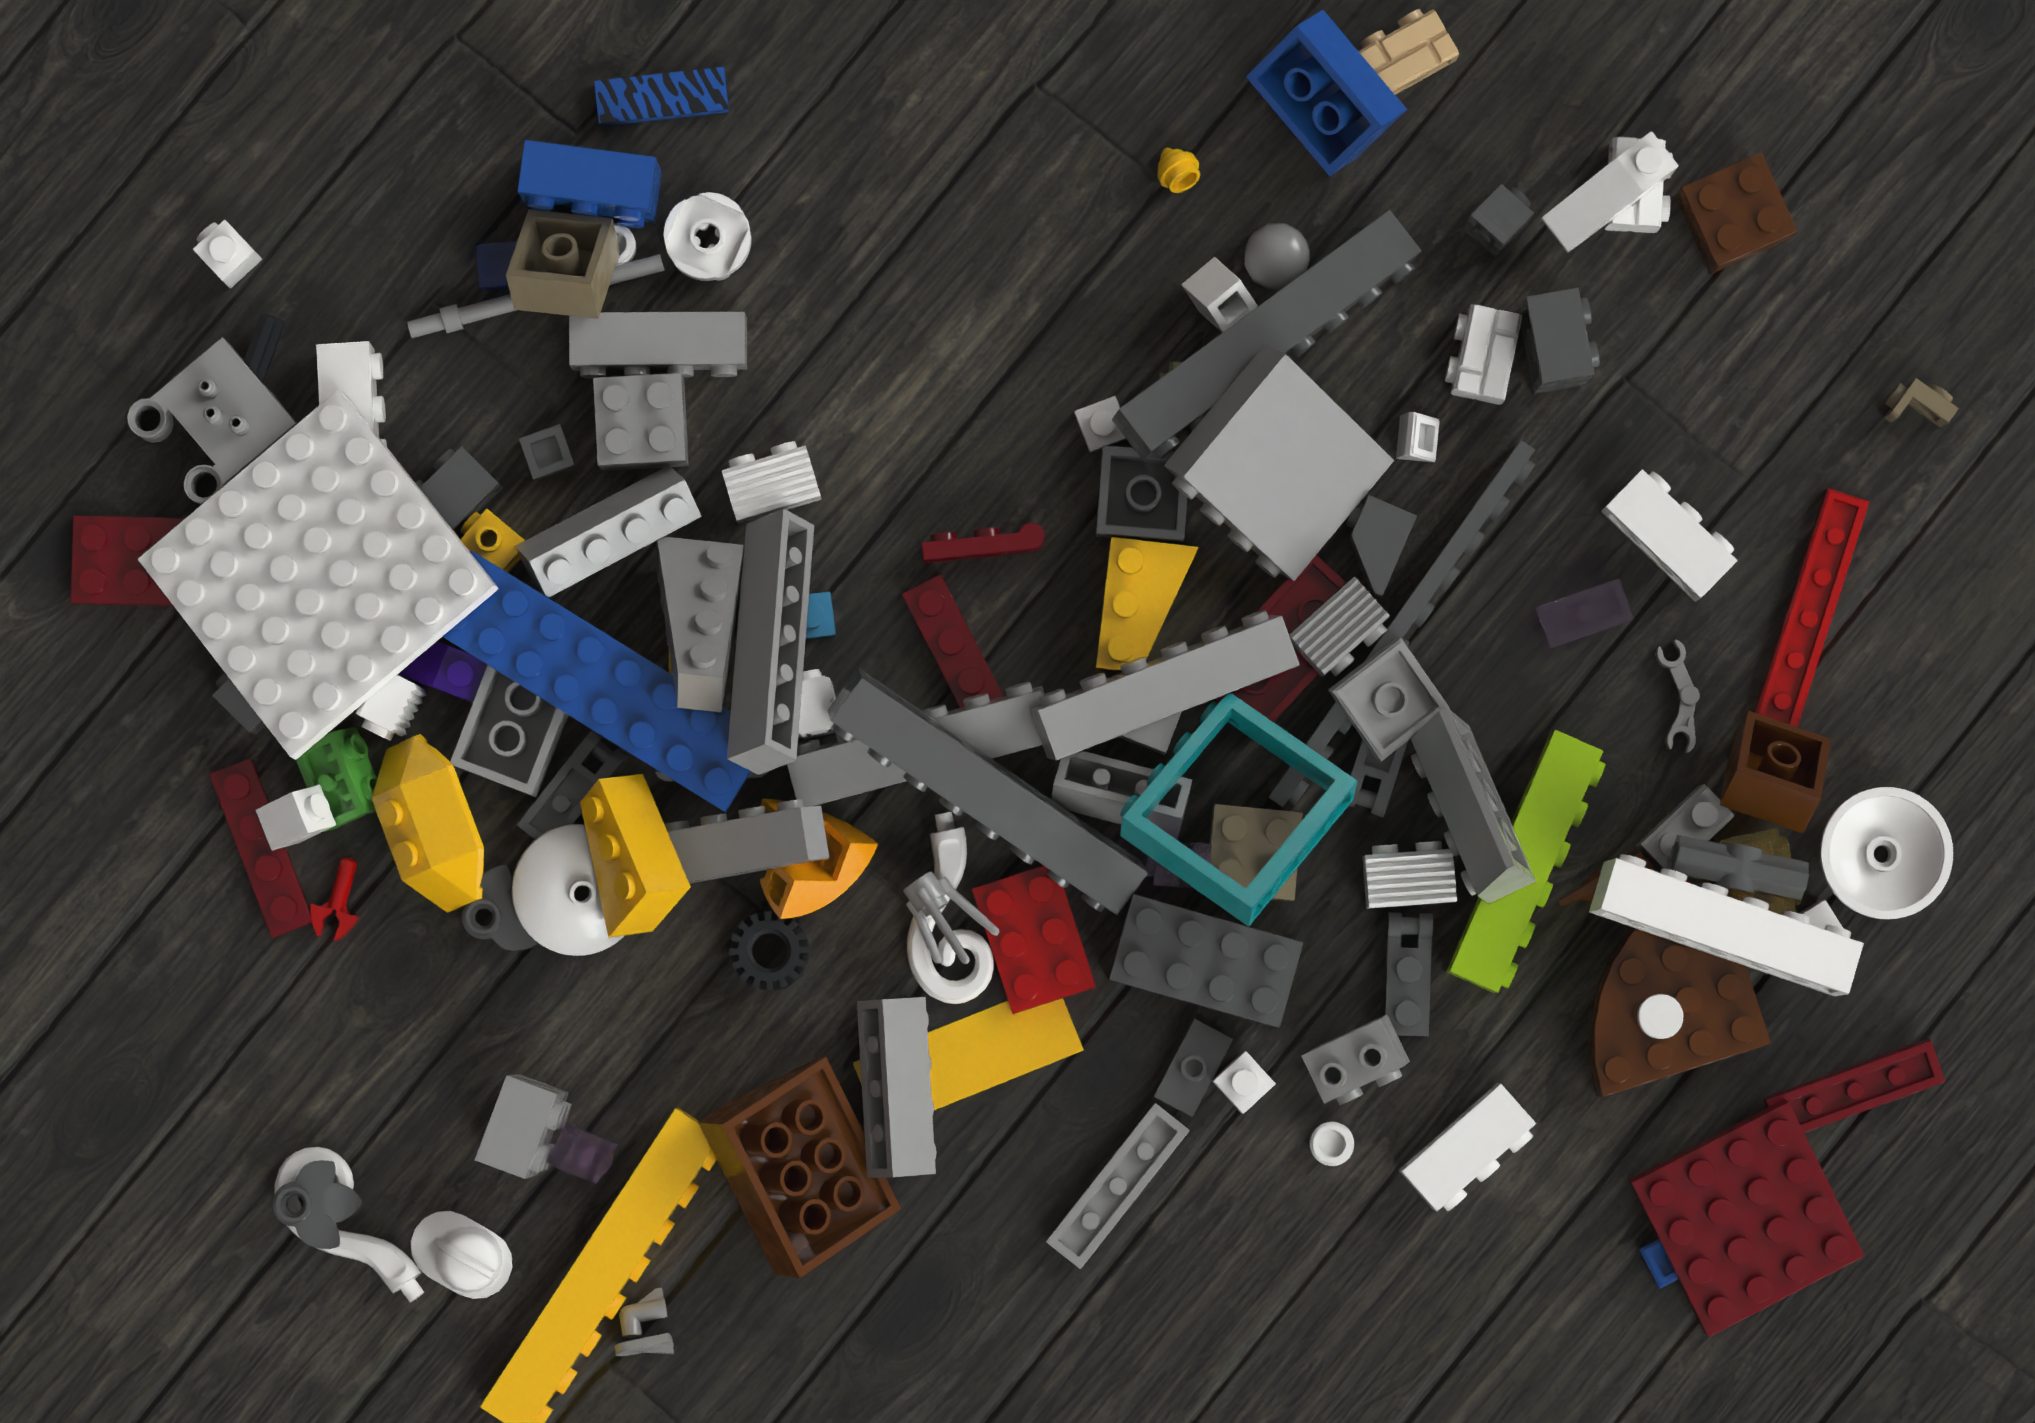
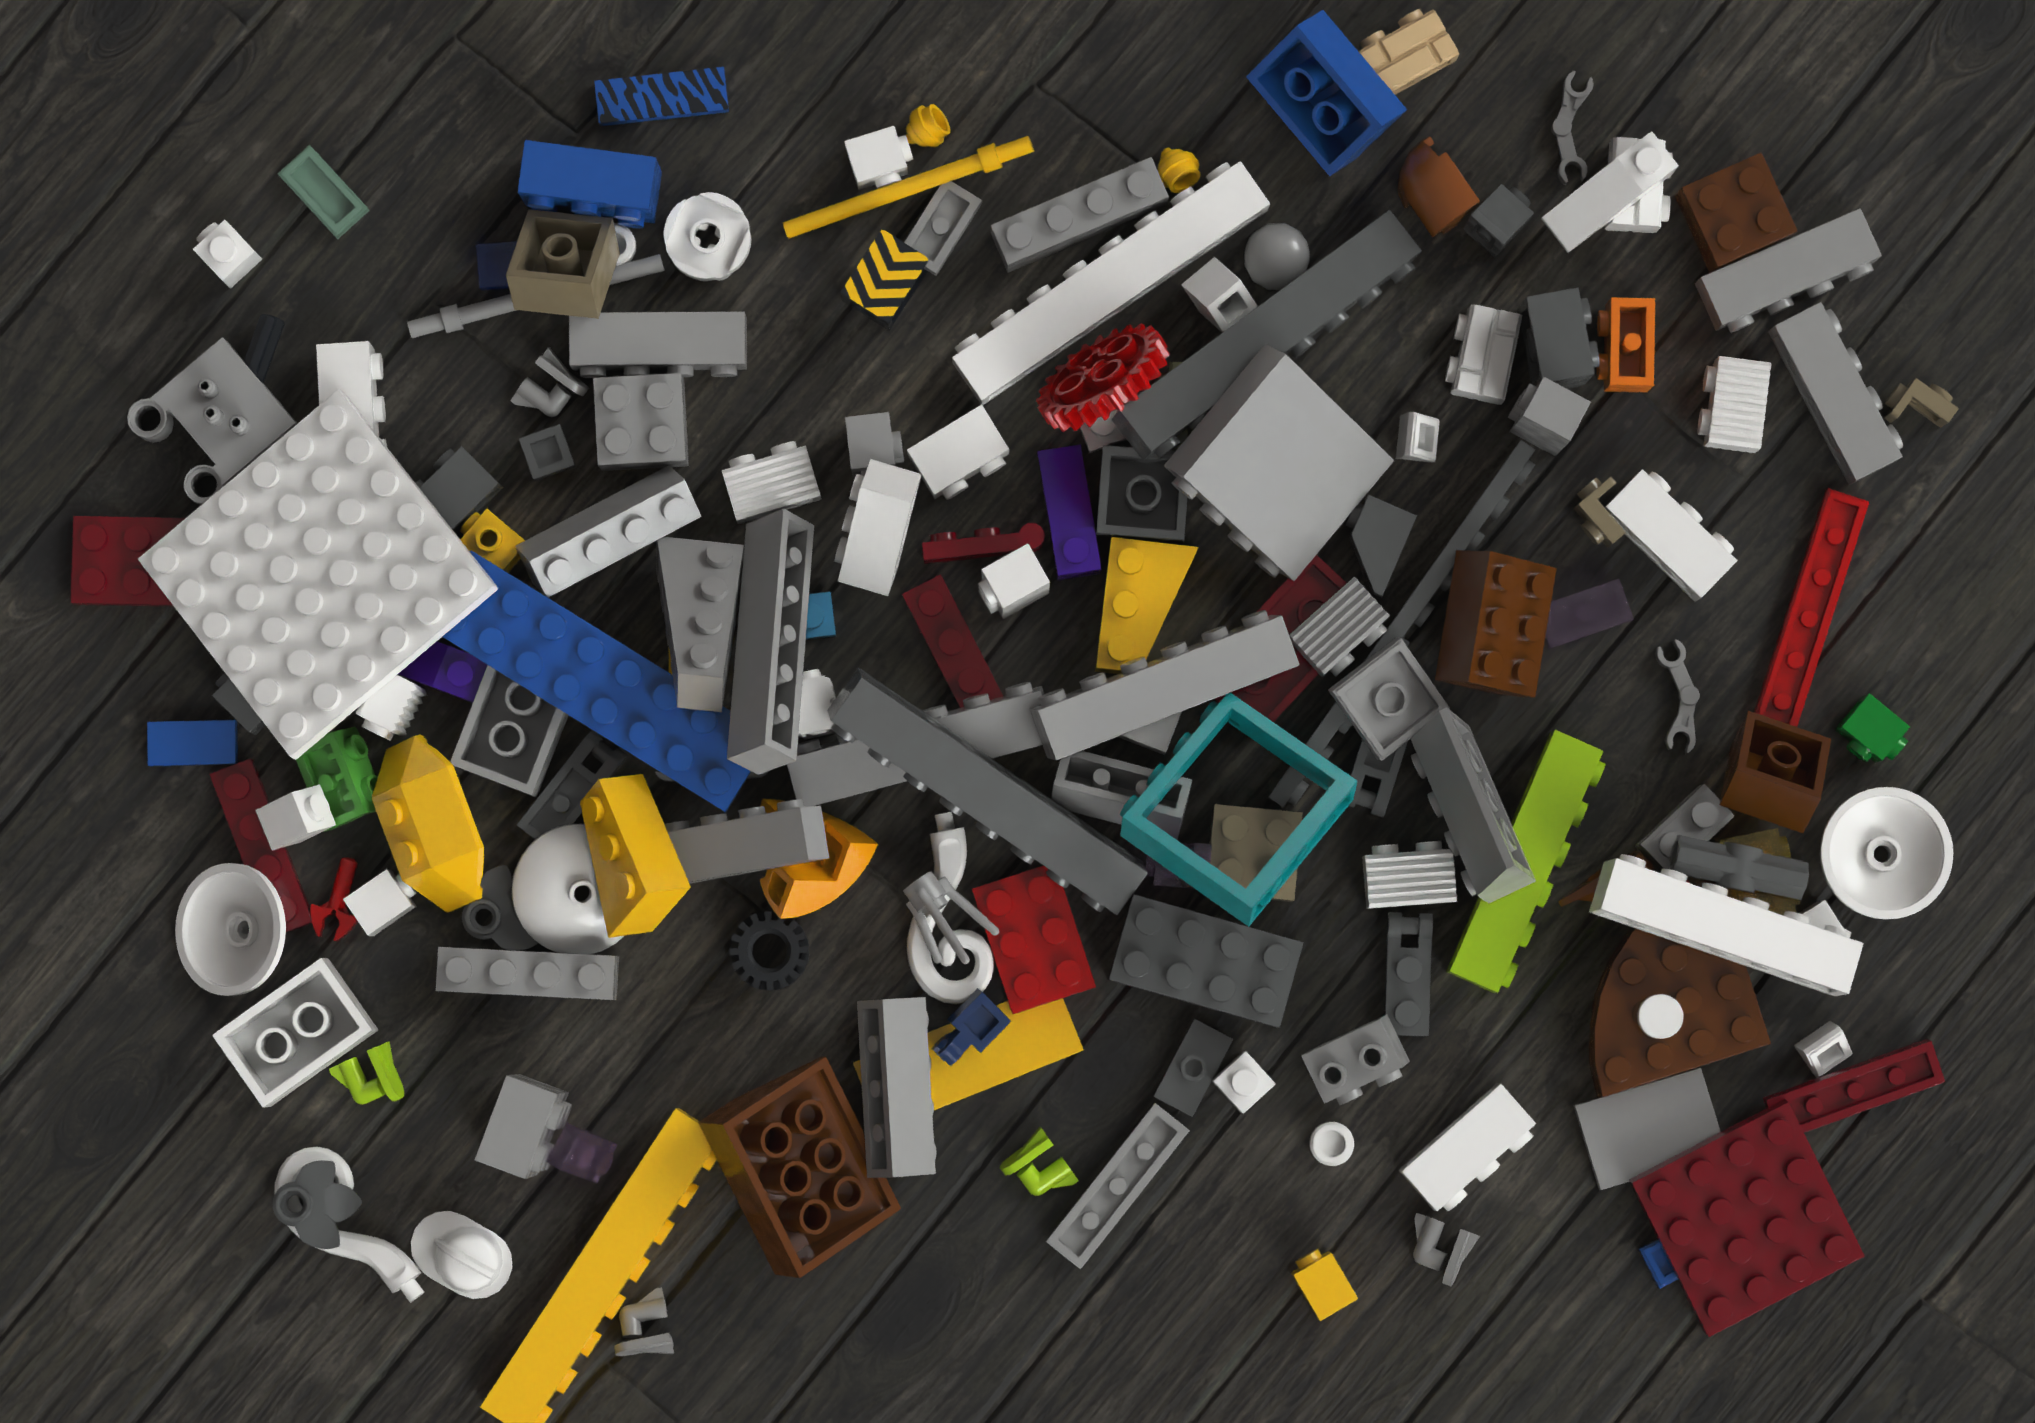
(192, 743): none -> blue tile
(215, 926): none -> white dish
(295, 1032): none -> white brick
(323, 192): none -> sand green tile
(363, 1092): none -> lime piece
(381, 902): none -> white brick
(527, 973): none -> light grey brick
(532, 395): none -> light grey piece
(872, 438): none -> light grey brick
(876, 526): none -> white brick
(878, 157): none -> white brick
(885, 279): none -> piece
(927, 126): none -> yellow plate
(943, 224): none -> light grey plate
(959, 453): none -> white brick
(975, 1024): none -> dark blue plate
(988, 159): none -> yellow bar
(1013, 582): none -> white brick
(1037, 1183): none -> lime piece
(1069, 512): none -> dark purple slope
(1079, 214): none -> light grey brick
(1102, 377): none -> red gear
(1110, 282): none -> white brick
(1323, 1283): none -> yellow brick
(1425, 1252): none -> light grey piece
(1435, 188): none -> dark orange brick
(1495, 623): none -> reddish brown brick
(1547, 415): none -> light grey brick
(1562, 128): none -> light grey piece
(1597, 520): none -> dark tan bracket
(1628, 344): none -> orange brick
(1645, 1125): none -> light grey tile
(1735, 404): none -> white brick
(1788, 270): none -> light grey brick
(1824, 1048): none -> white slope
(1836, 393): none -> light grey brick
(1873, 730): none -> green brick

